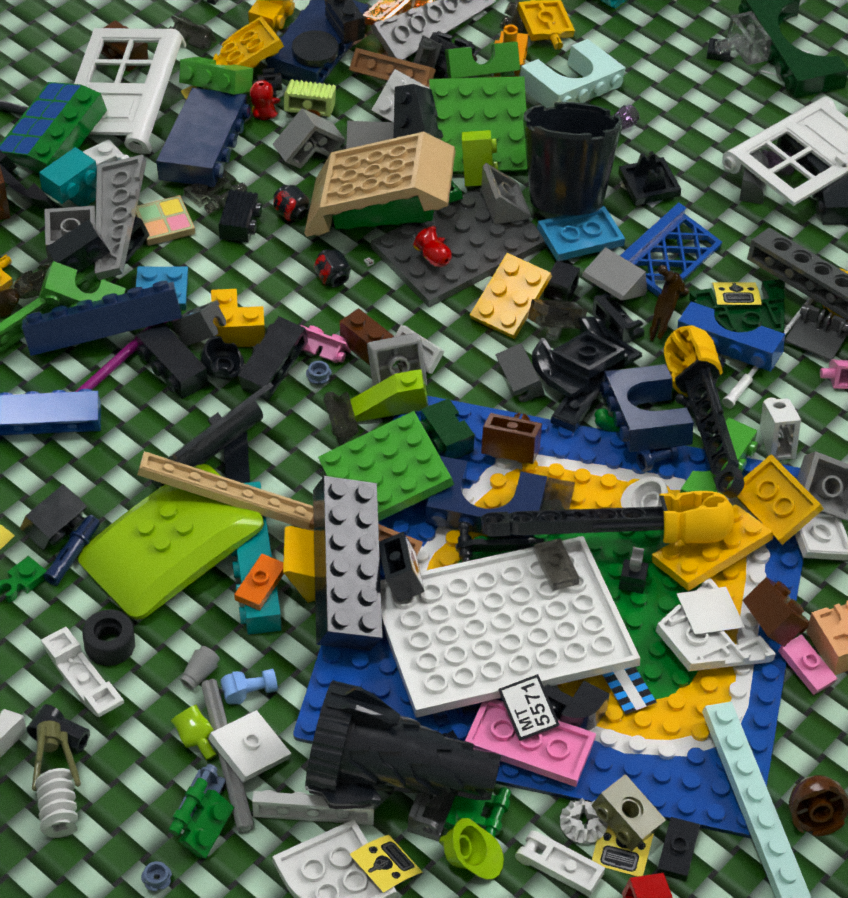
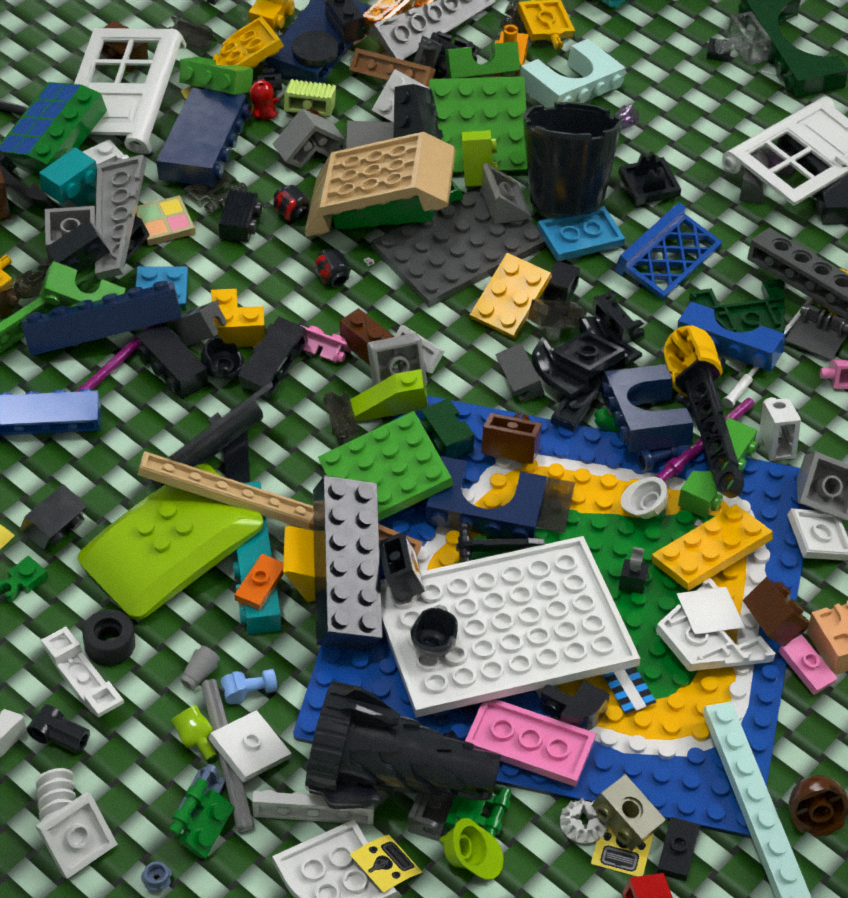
(48, 739): olive plant -> none
(72, 549): dark blue axle -> none
(76, 835): none -> white plate
(318, 372): sand blue plate -> none
(433, 247): red animal -> none
(434, 632): none -> black hair
(528, 707): white sticker -> none
(556, 564): clear smoke plate -> none
(560, 863): white plate -> none
(616, 275): light grey slope -> none
(667, 301): dark brown piece -> none
(676, 465): none -> magenta bar
(688, 517): piece -> none
(737, 293): sticker -> none
(778, 499): yellow plate -> none

